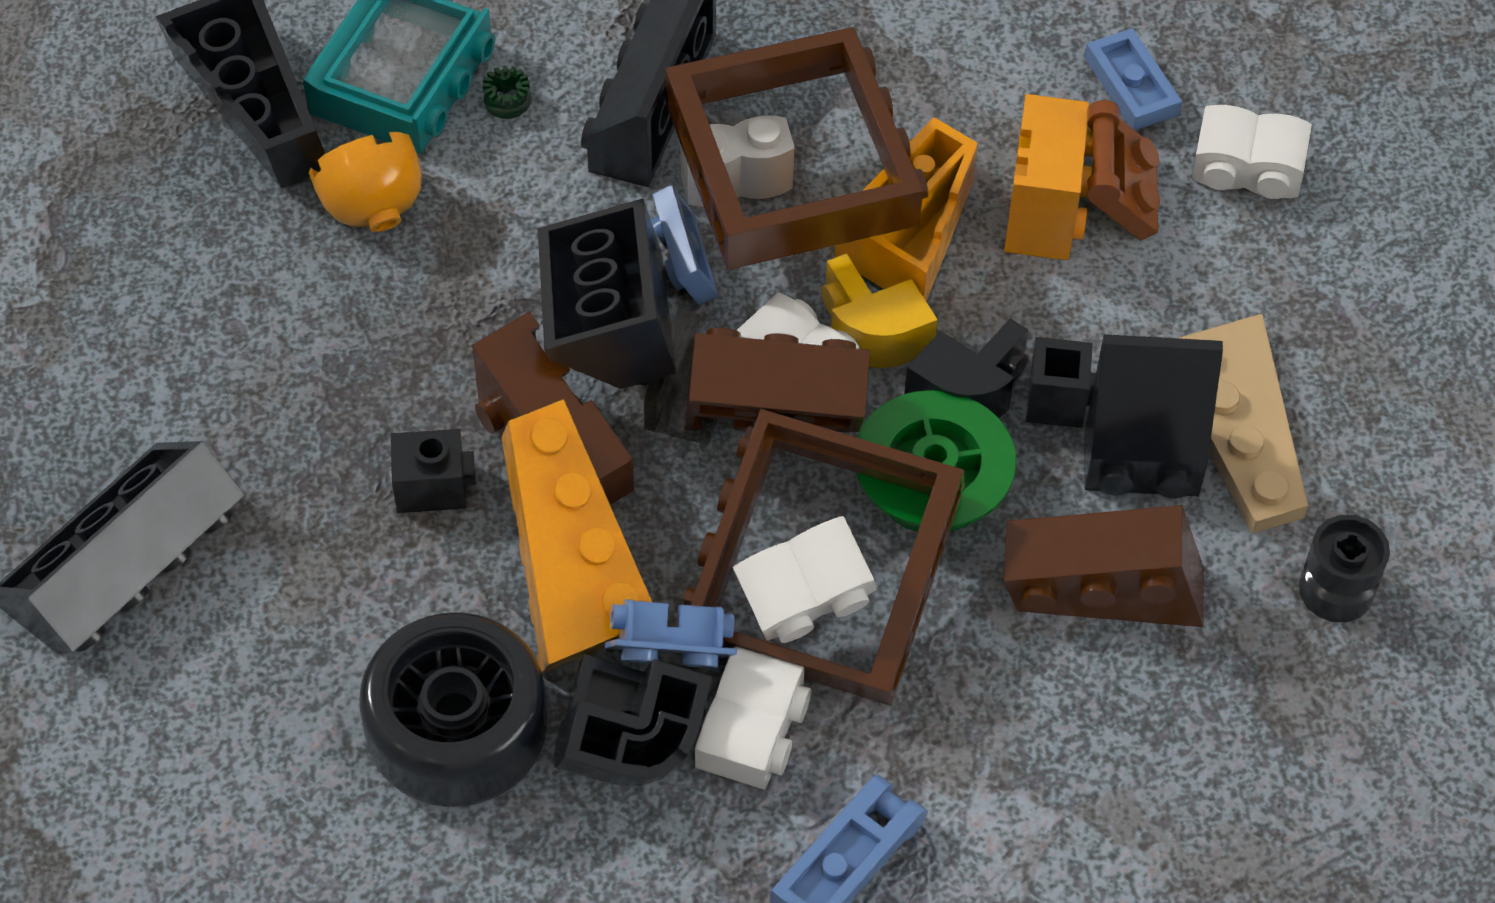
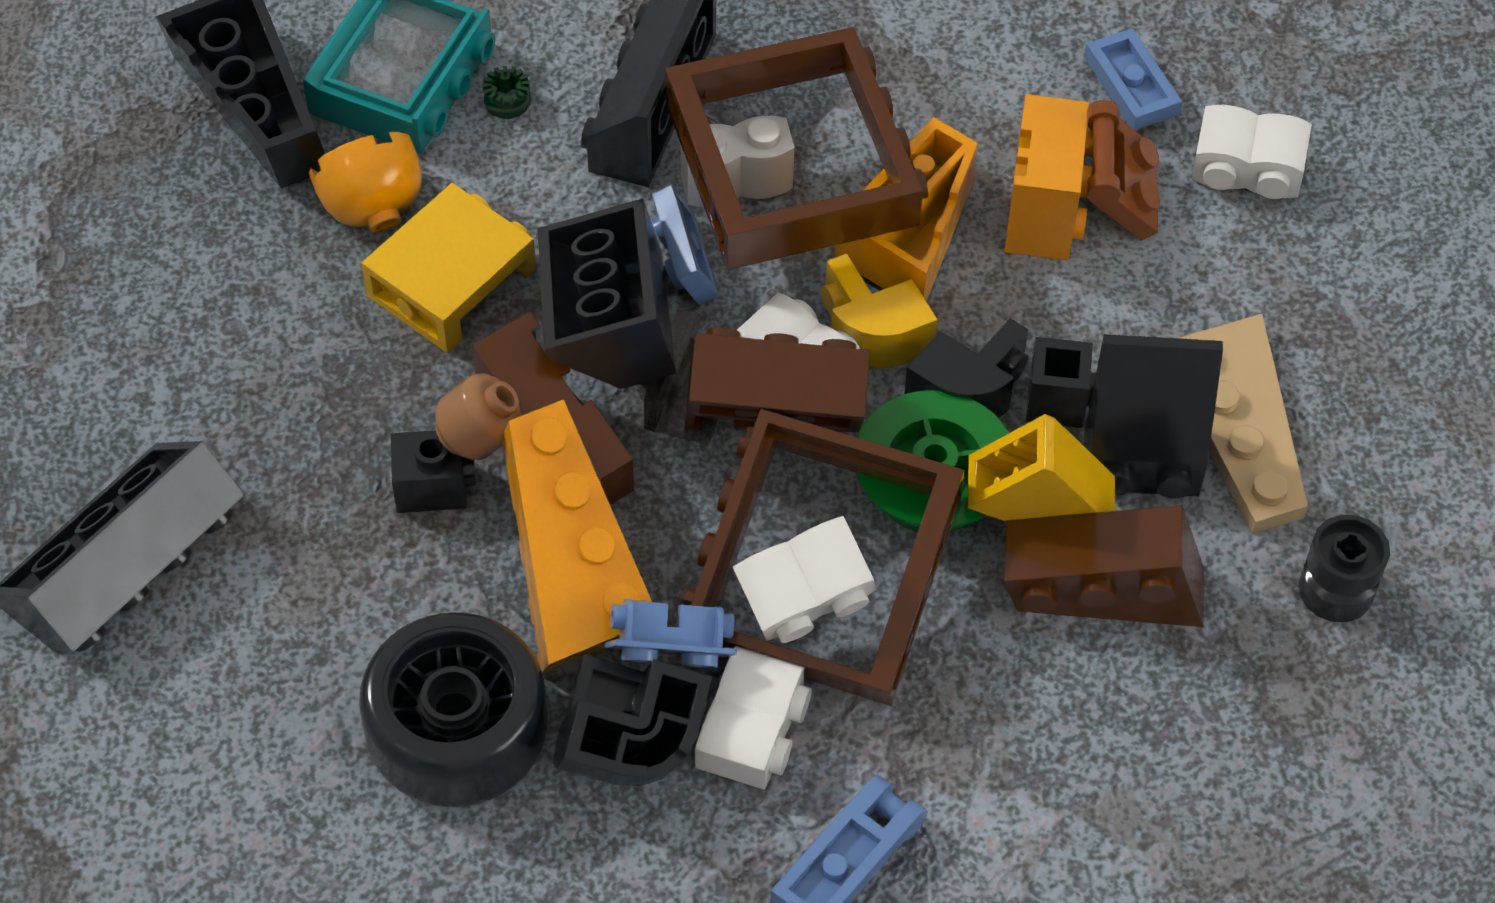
(446, 264): none -> yellow panel
(475, 416): none -> medium nougat head
(1038, 475): none -> yellow slope

